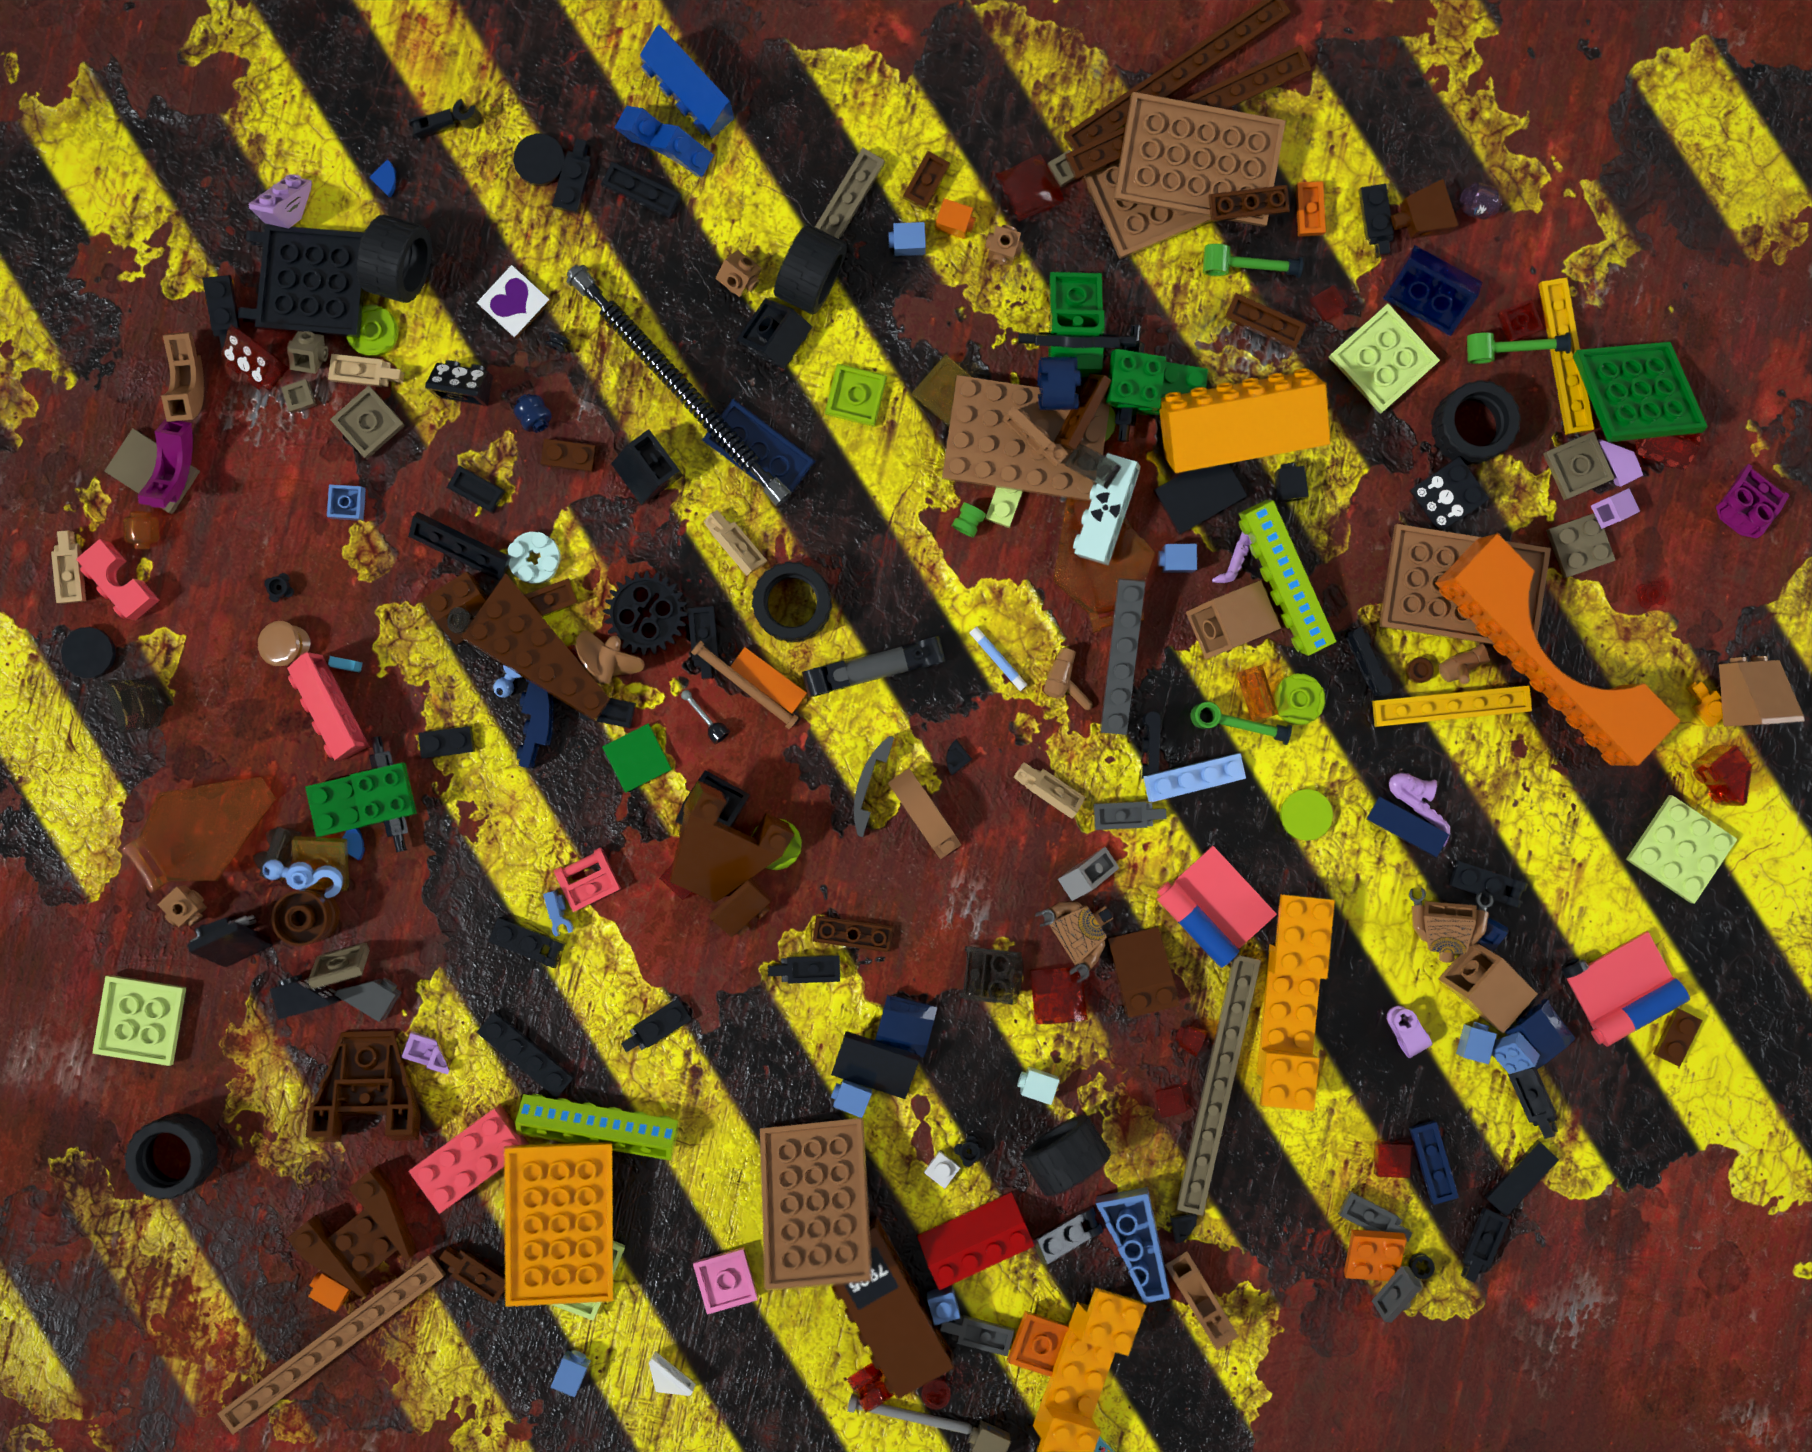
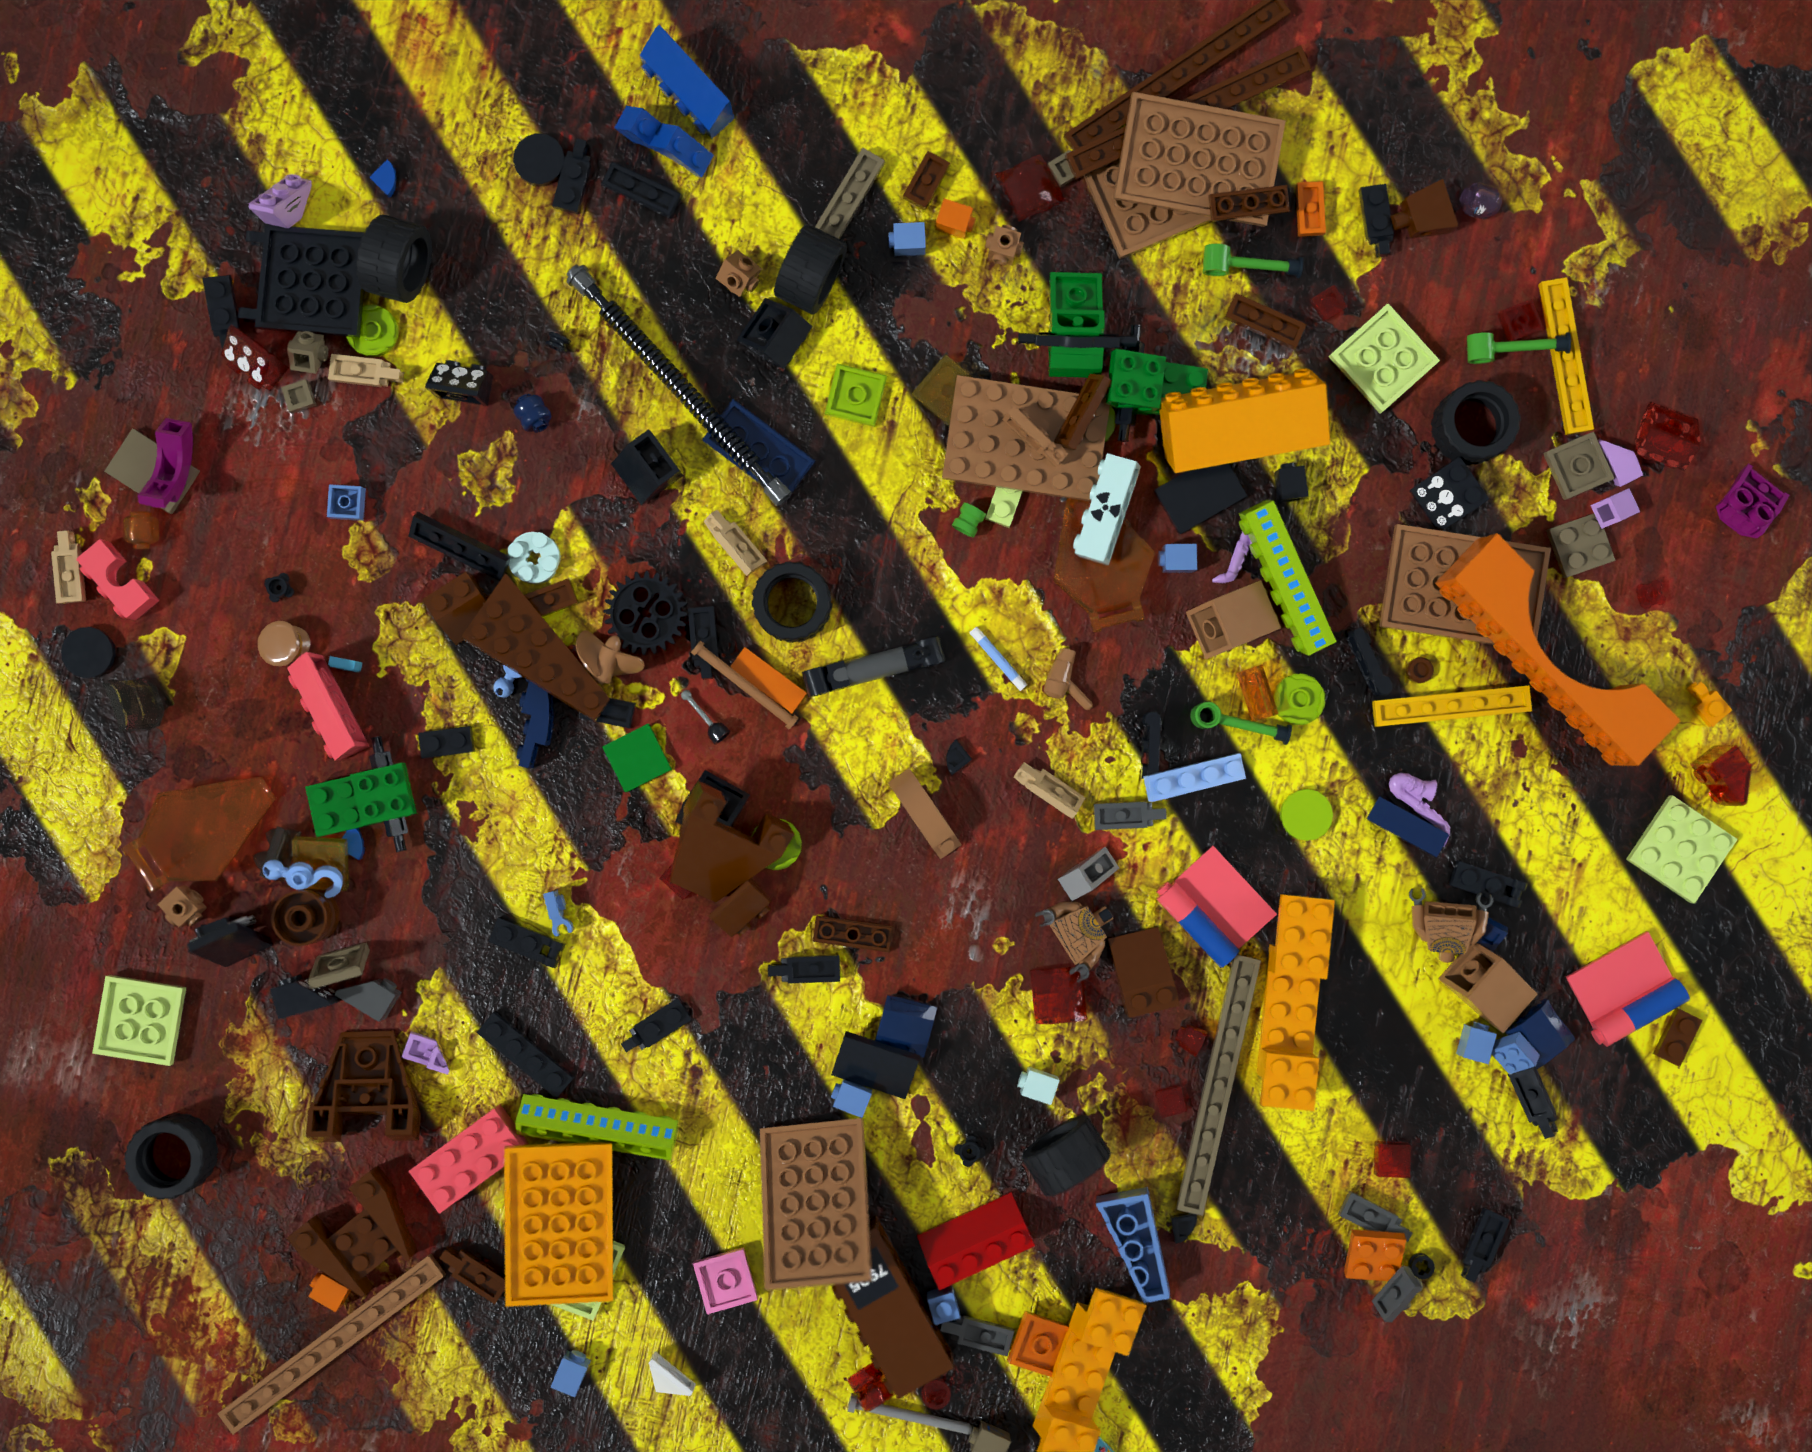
(186, 385): medium nougat arch -> none
(367, 422): dark tan plate -> none
(446, 119): black piece -> none
(459, 620): clear smoke plate -> none
(476, 489): black tile -> none
(513, 302): tile -> none
(568, 455): reddish brown plate -> none
(591, 887): coral plate -> none
(862, 816): dark grey slope -> none
(942, 1169): white plate -> none
(992, 975): clear smoke slope -> none
(1058, 383): dark blue brick -> none
(1067, 1235): plate -> none
(1093, 466): clear smoke plate -> none
(1122, 656): dark grey plate -> none
(1201, 1300): medium nougat arch -> none
(1409, 1034): lavender piece -> none
(1433, 290): clear blue slope -> none
(1433, 1162): dark blue plate -> none
(1462, 664): medium nougat piece -> none
(1521, 1178): black tile -> none
(1574, 967): black tile -> none
(1639, 391): green plate -> none
(1756, 693): medium nougat slope -> none

